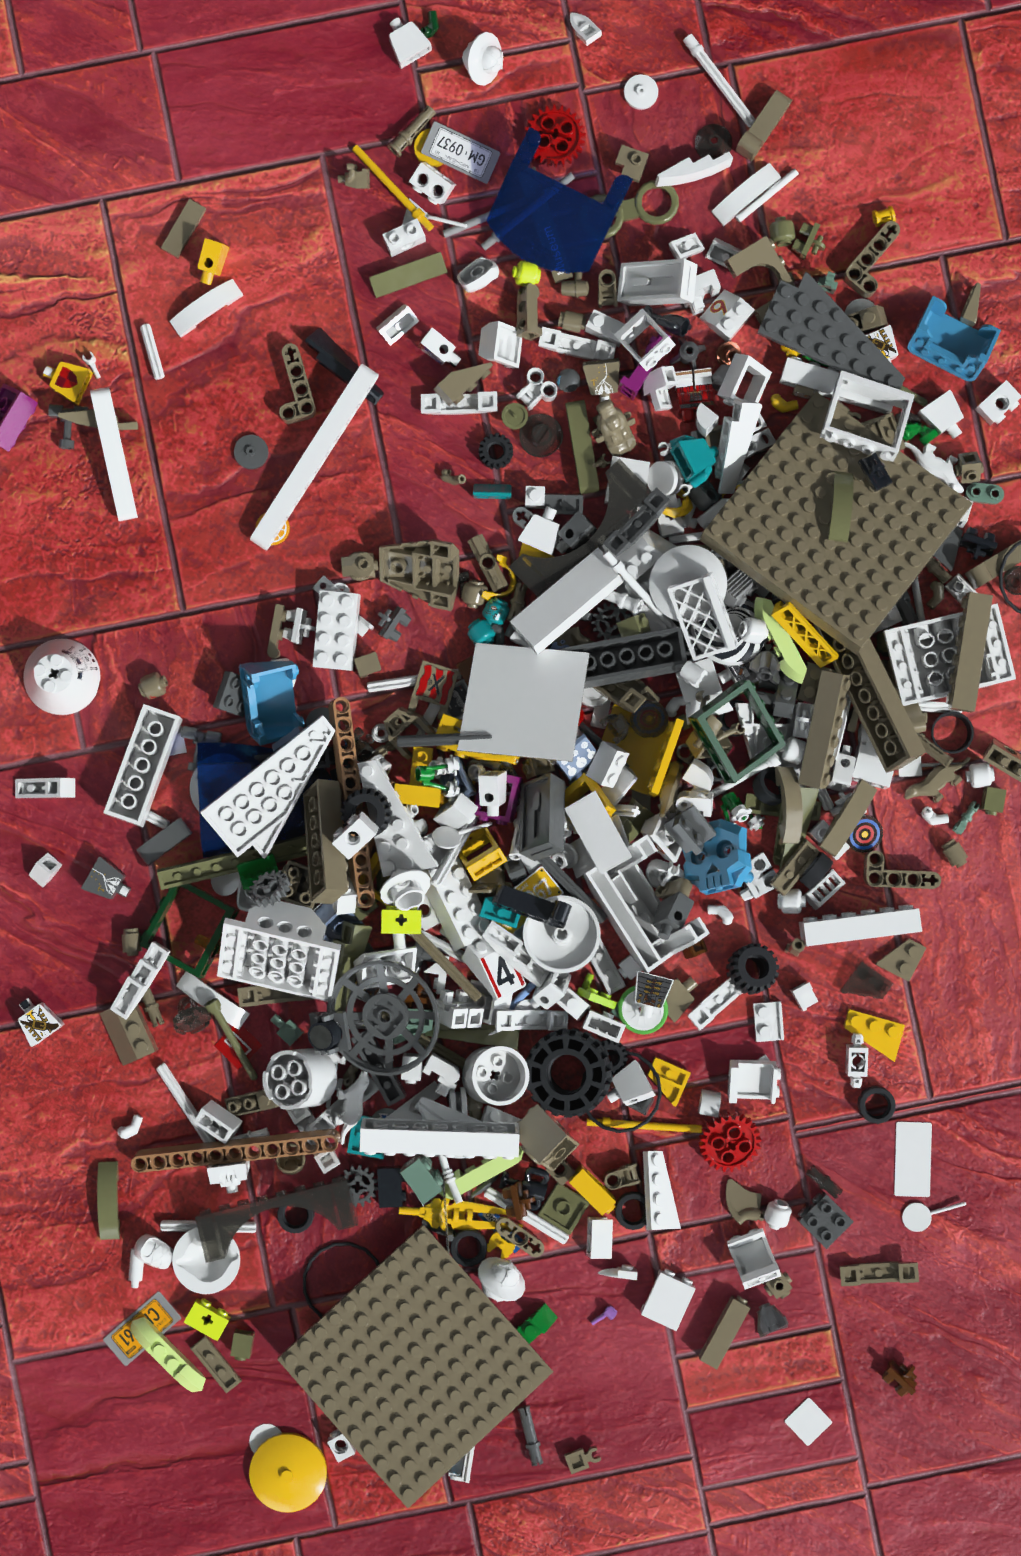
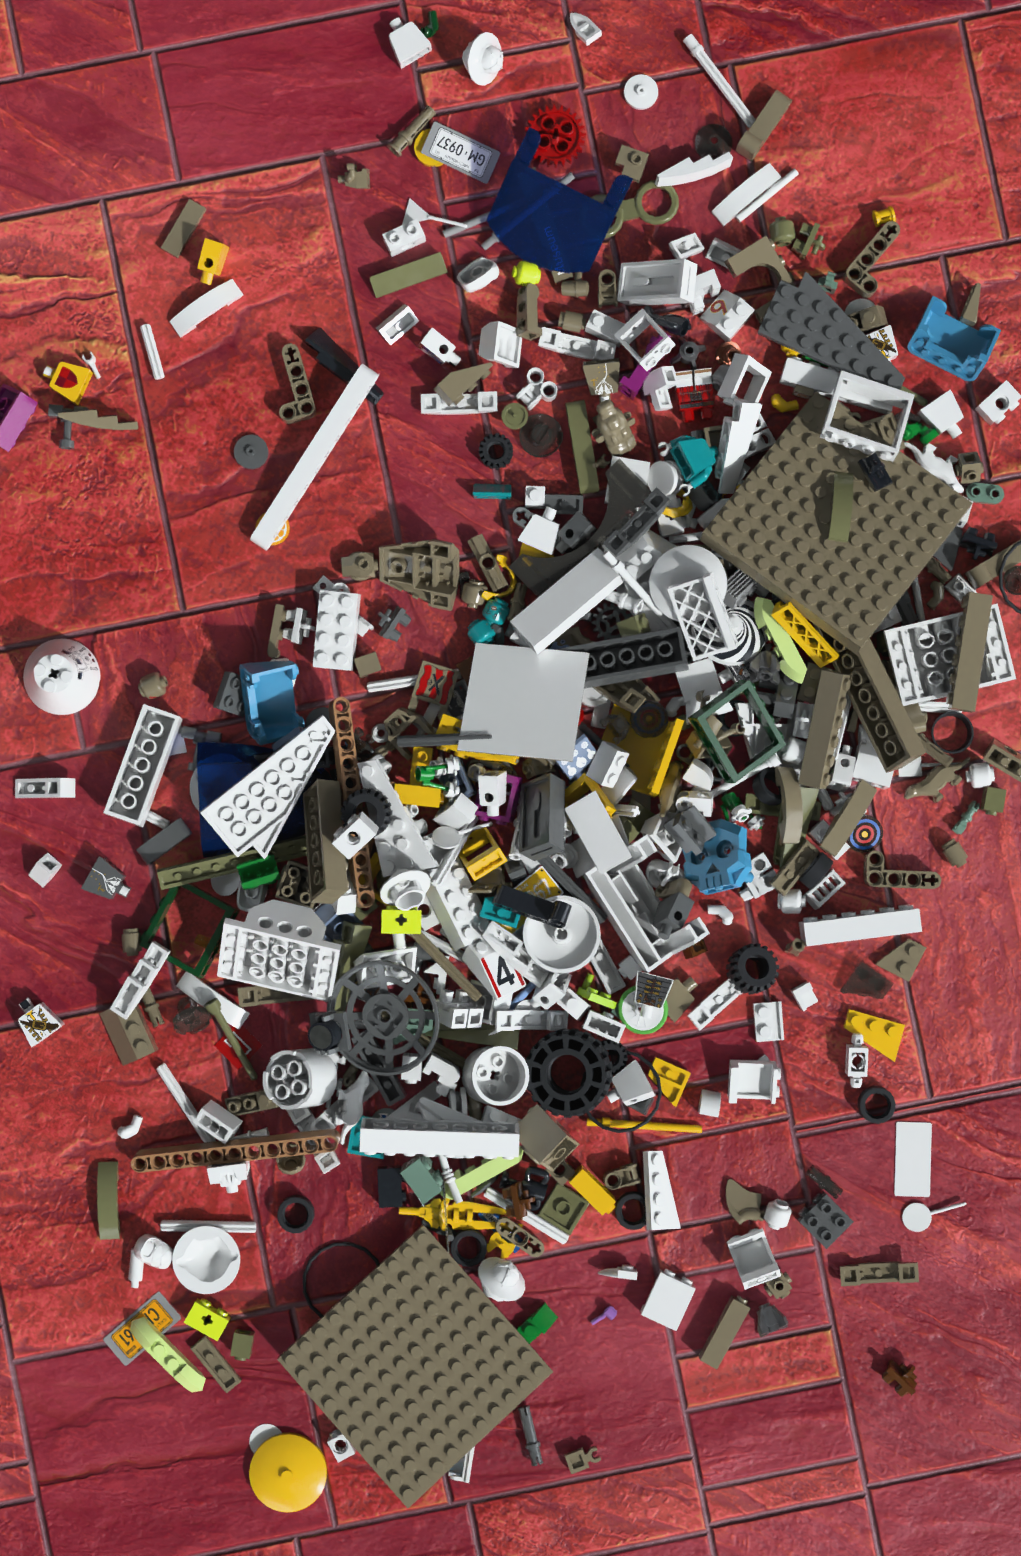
(113, 453): white beam -> none
(269, 888): dark grey gear -> none
(288, 1030): sand green plate -> none
(328, 1199): clear smoke arch -> none
(367, 1186): dark grey gear -> none
(416, 212): yellow bar -> none
(434, 178): white brick -> none
(454, 480): dark tan arm -> none
(568, 380): dark grey piece -> none
(599, 1238): white hinge -> none
(692, 674): white piece -> none
(705, 420): white brick -> none
(714, 1151): red gear -> none
(753, 630): white head -> none
(808, 1421): white sticker -> none
(932, 818): white arm -> none

